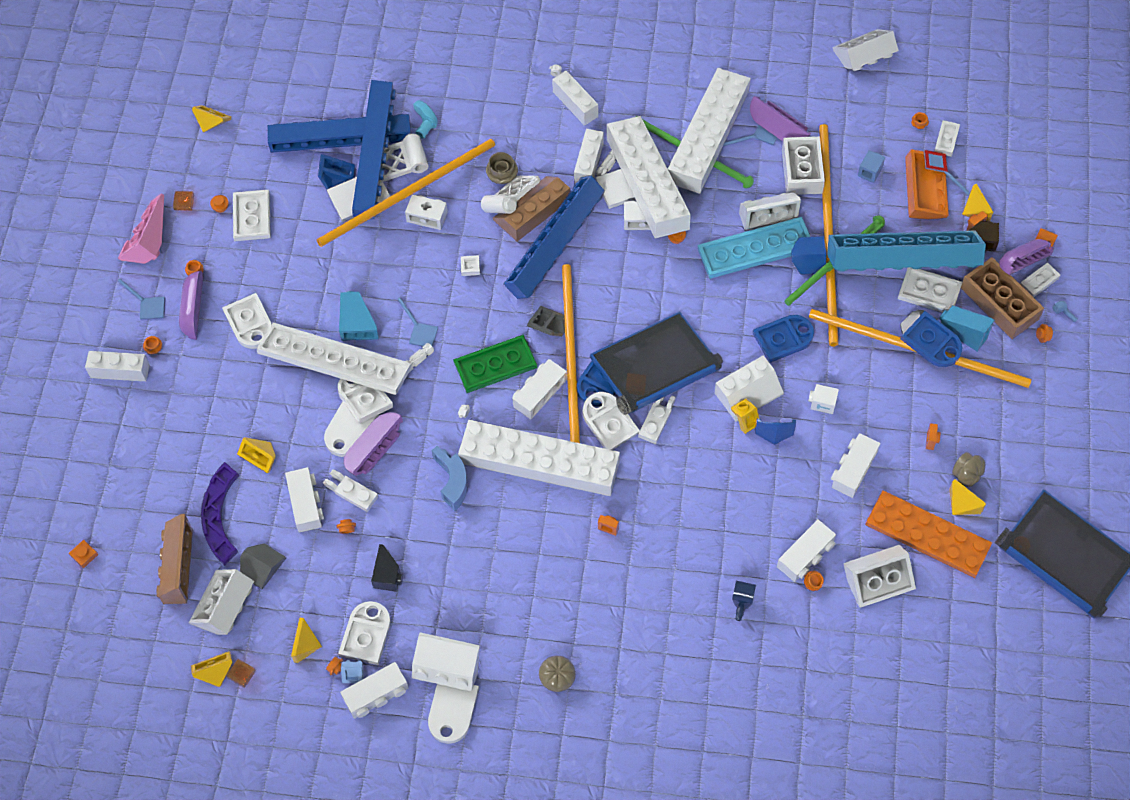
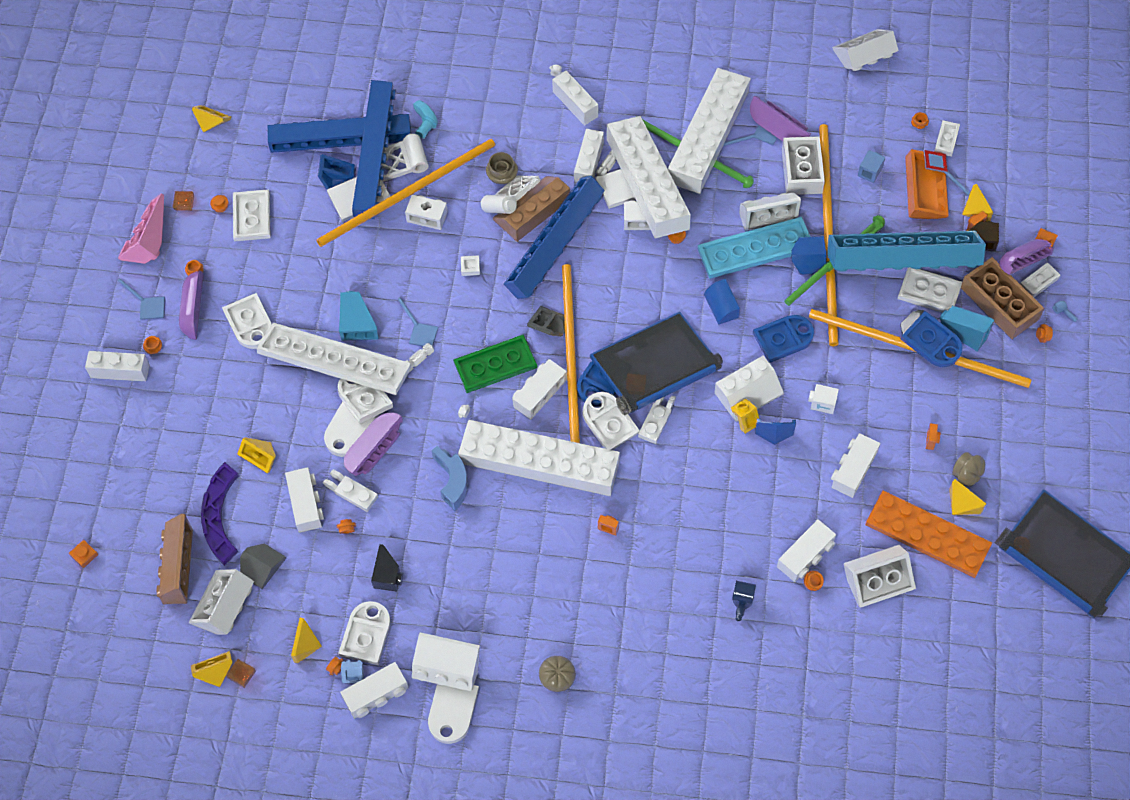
(722, 302): none -> blue brick

